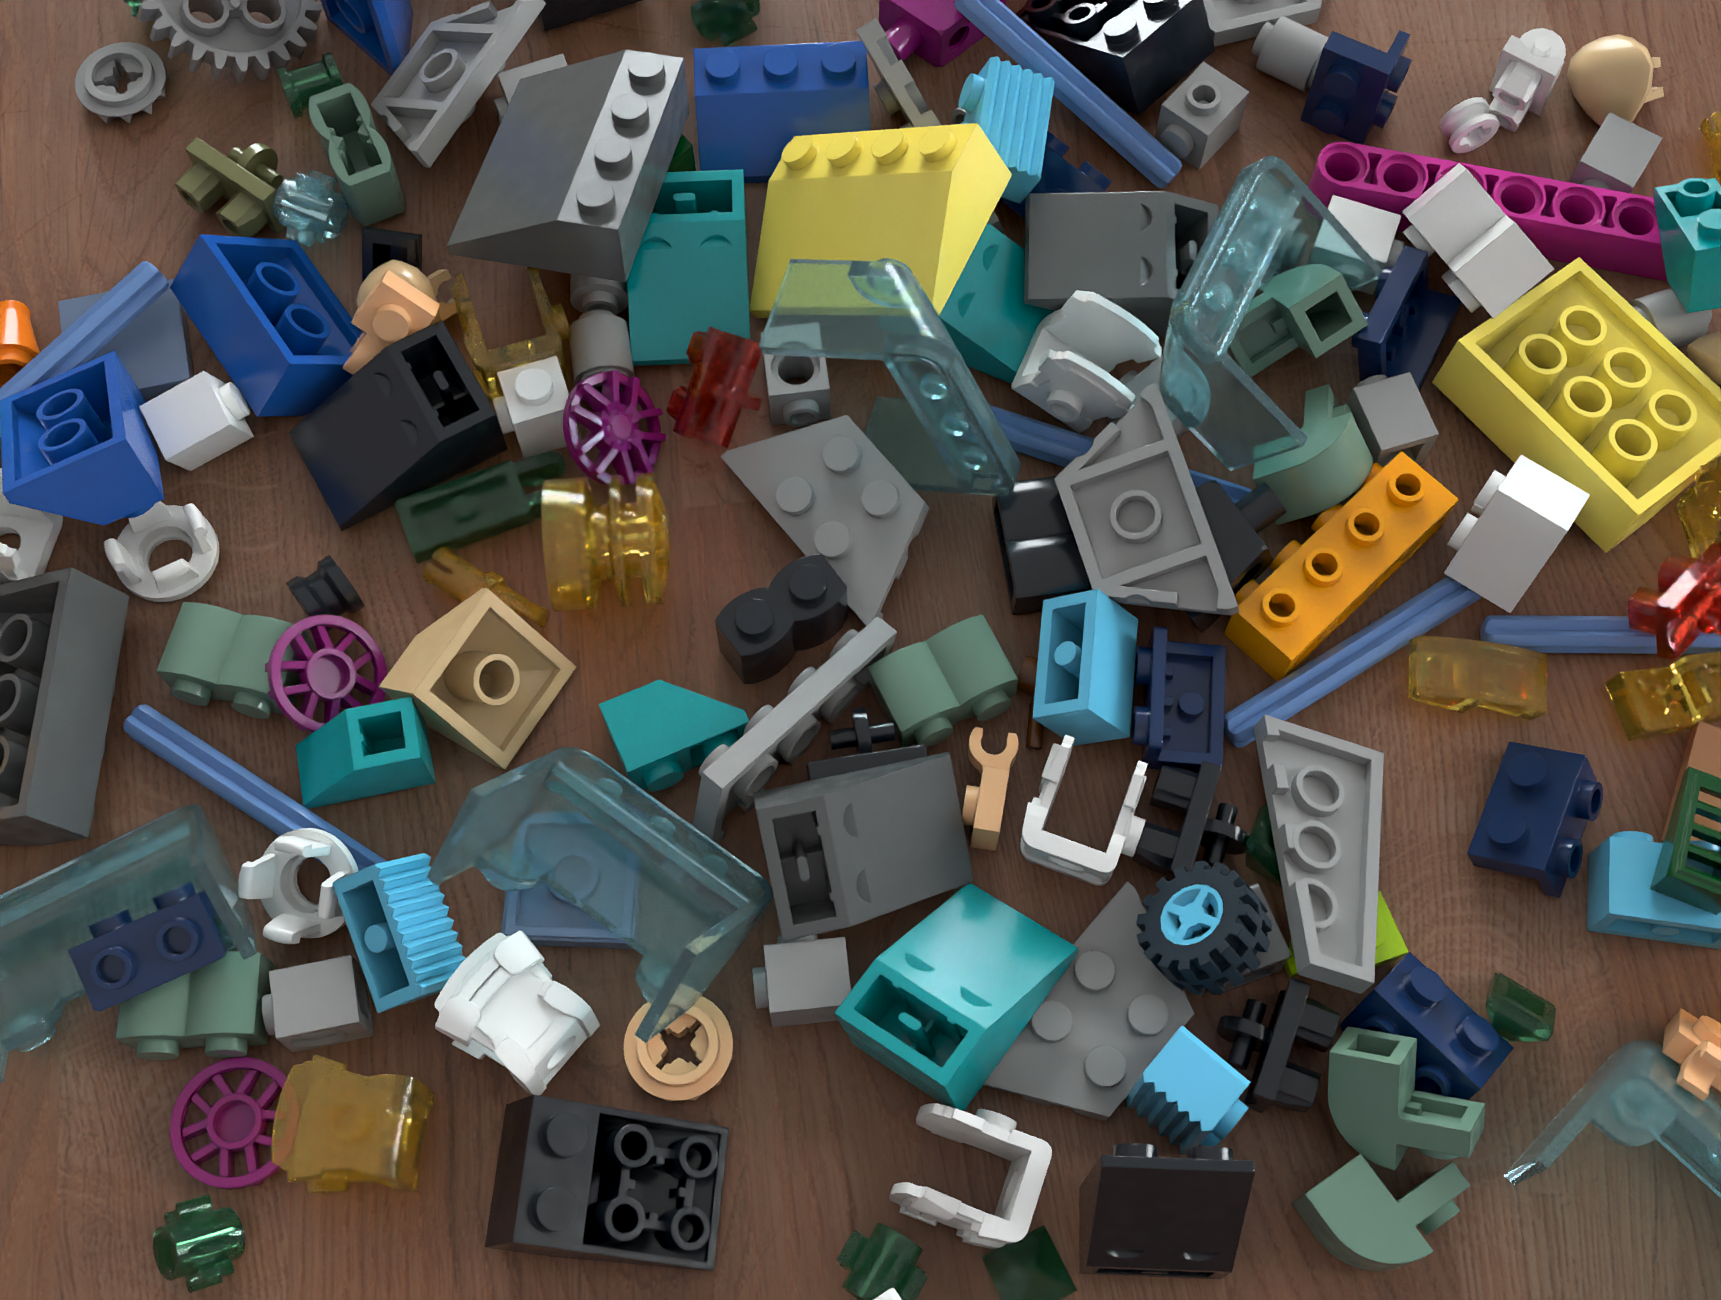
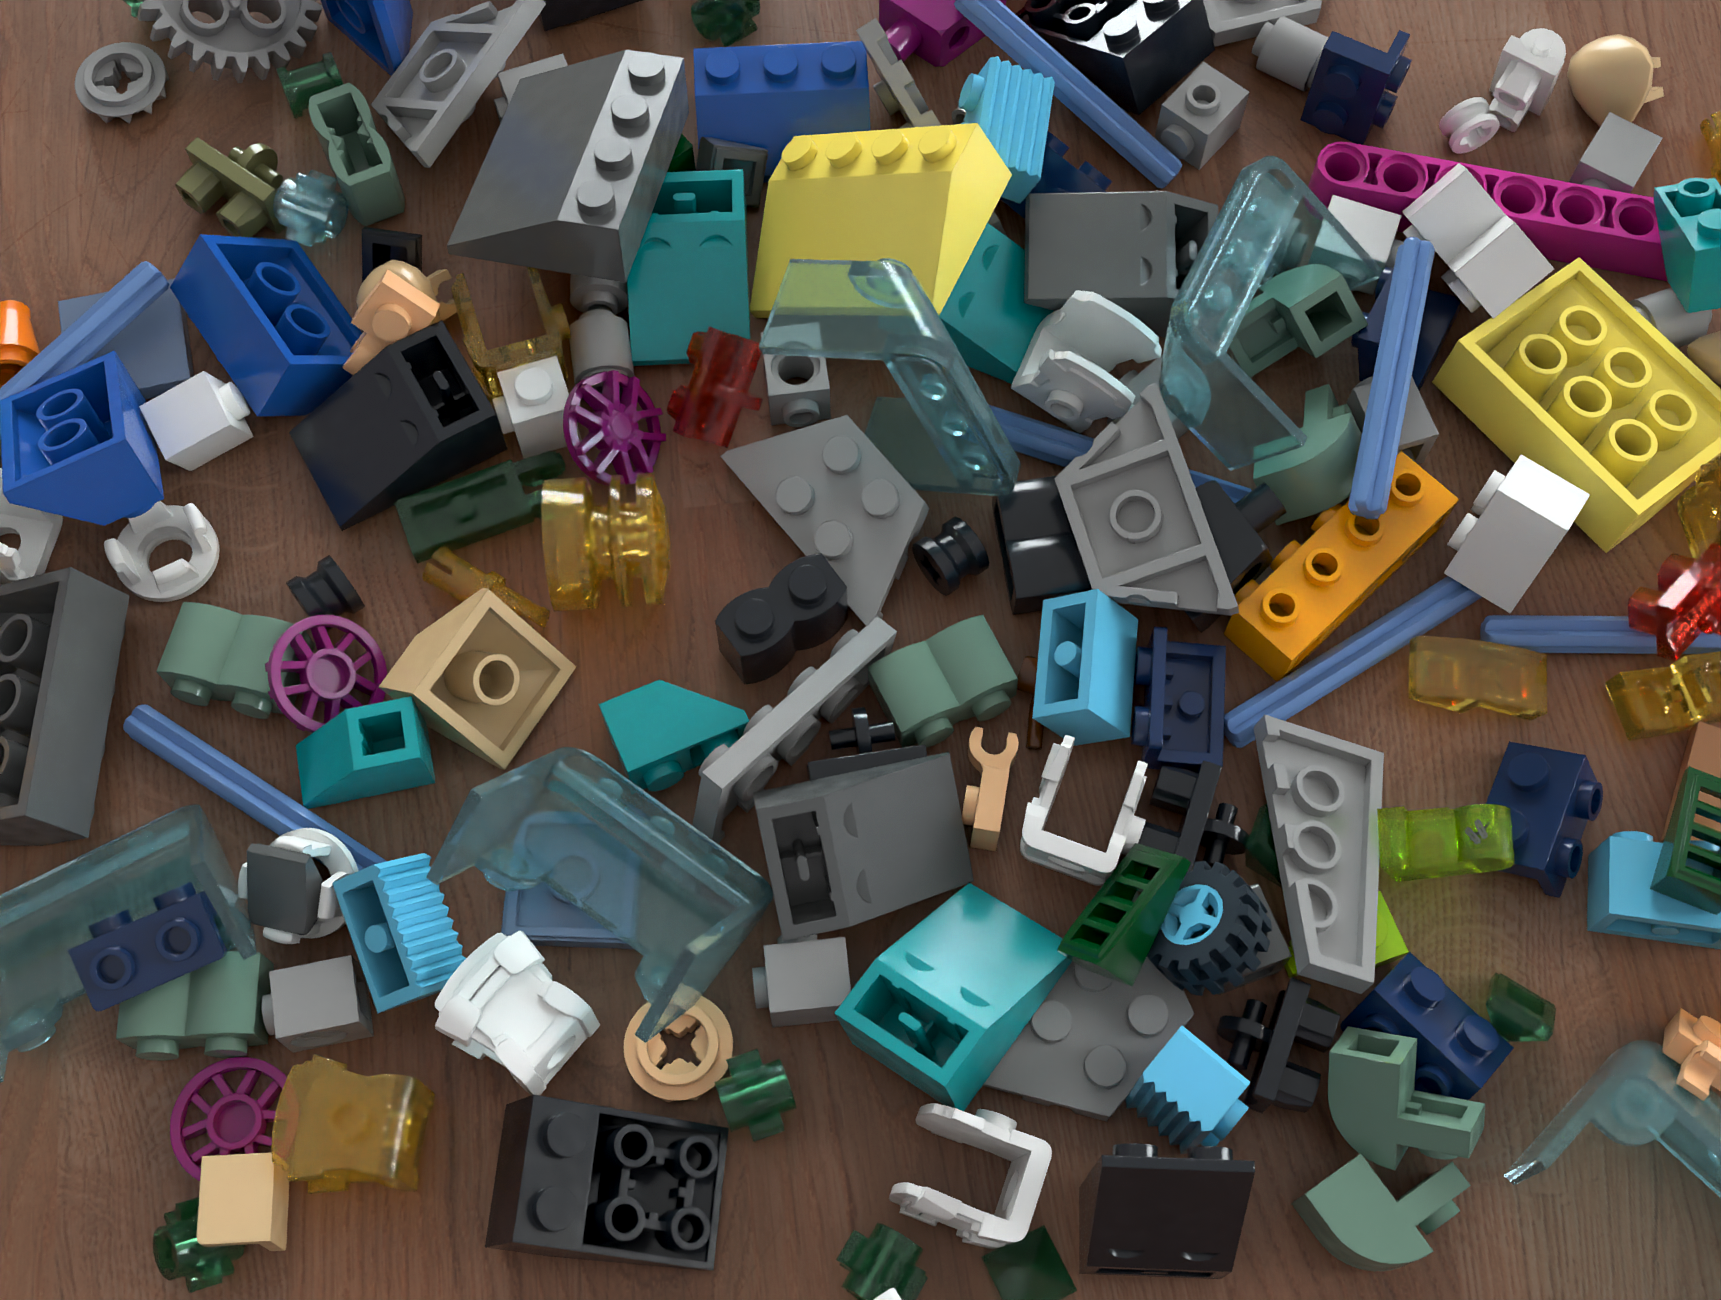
(243, 1201): none -> tan panel
(282, 889): none -> dark grey slope
(728, 155): none -> dark grey slope
(755, 1095): none -> clear green gear
(950, 555): none -> black wheel
(1113, 931): none -> dark green slope
(1391, 379): none -> medium blue axle
(1444, 841): none -> clear neon green leg

